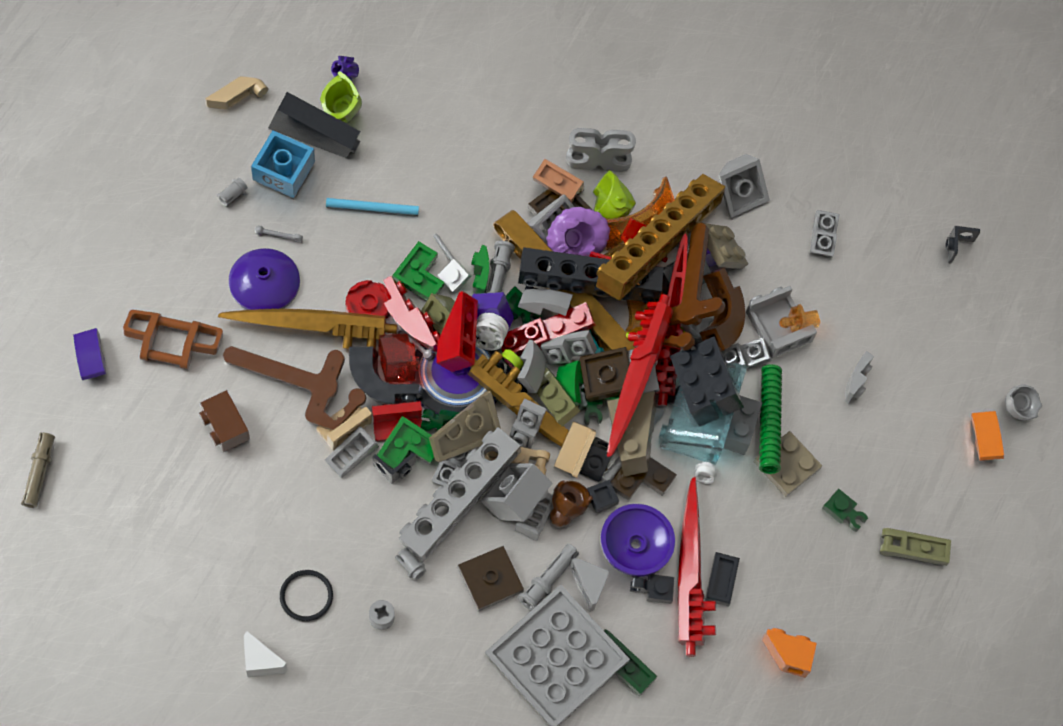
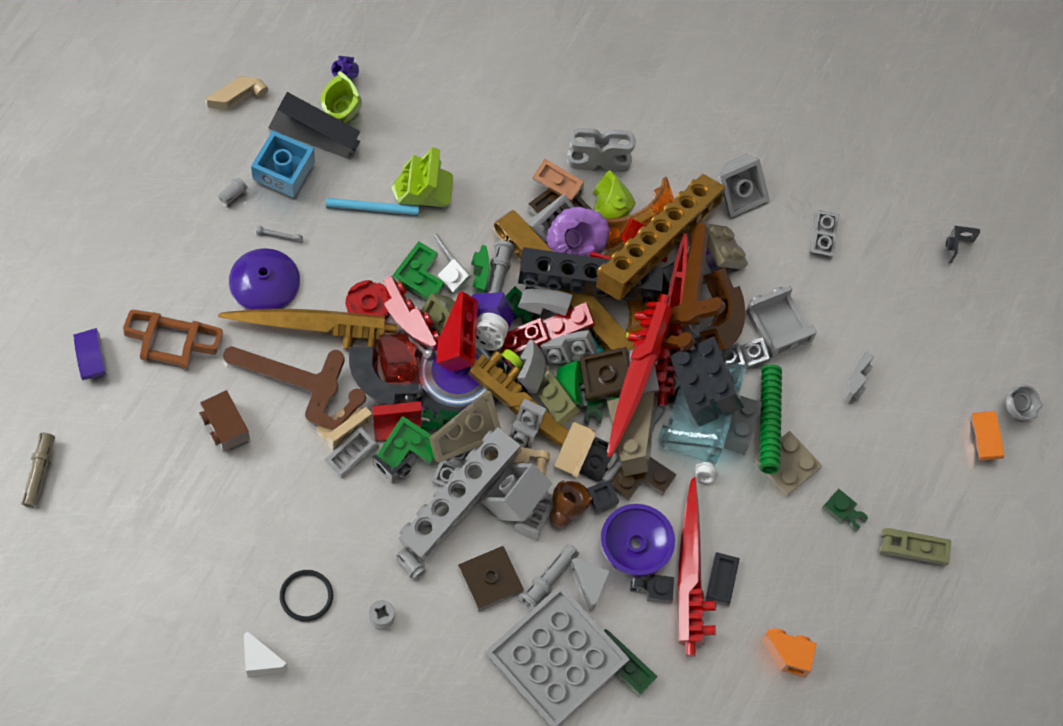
(424, 181): none -> lime piece
(799, 319): clear orange piece -> none

